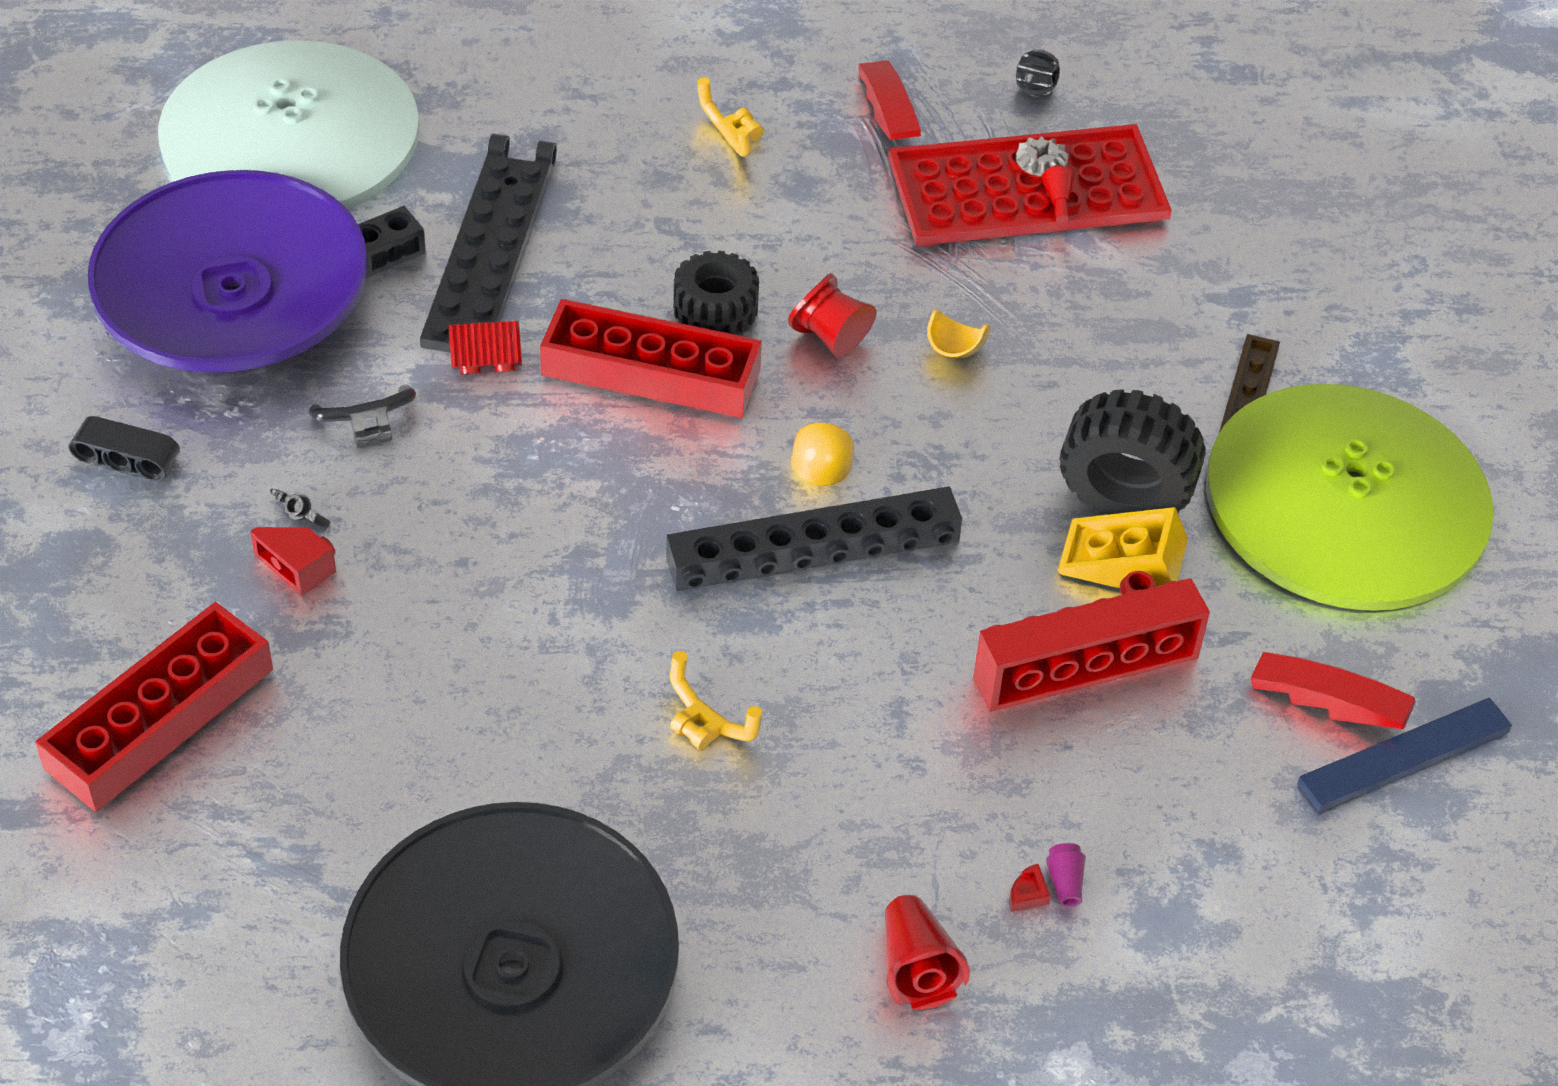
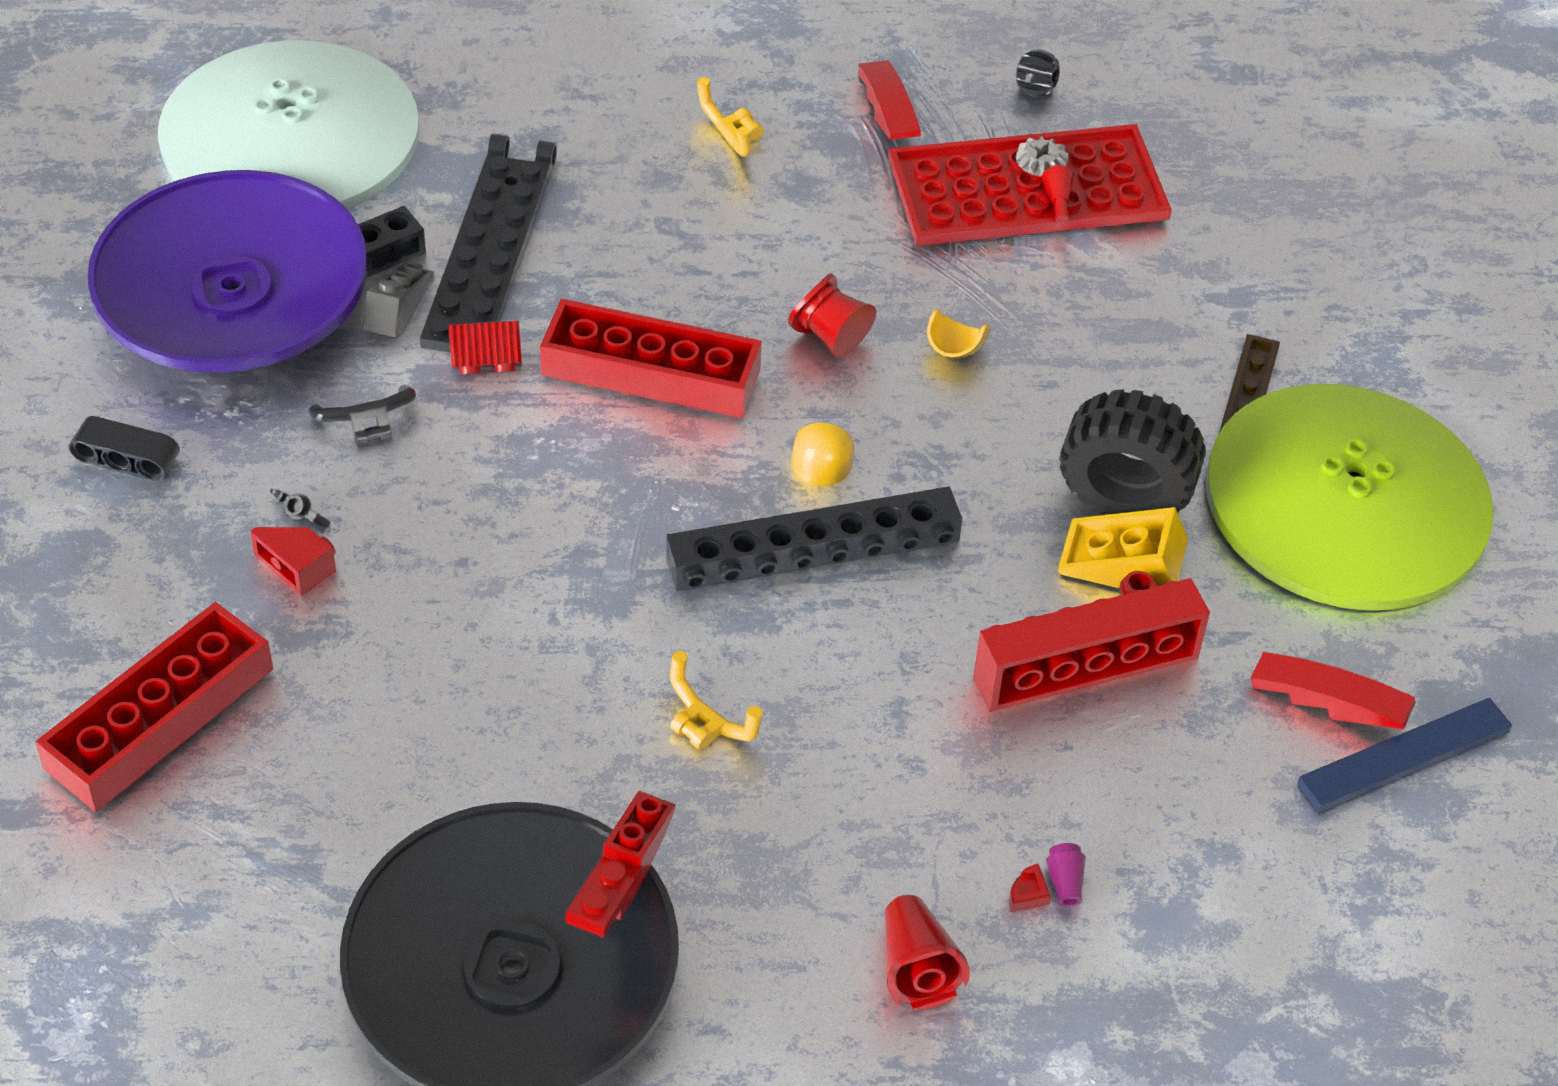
(395, 299): none -> dark grey slope
(622, 866): none -> red slope
(716, 292): black tyre -> none

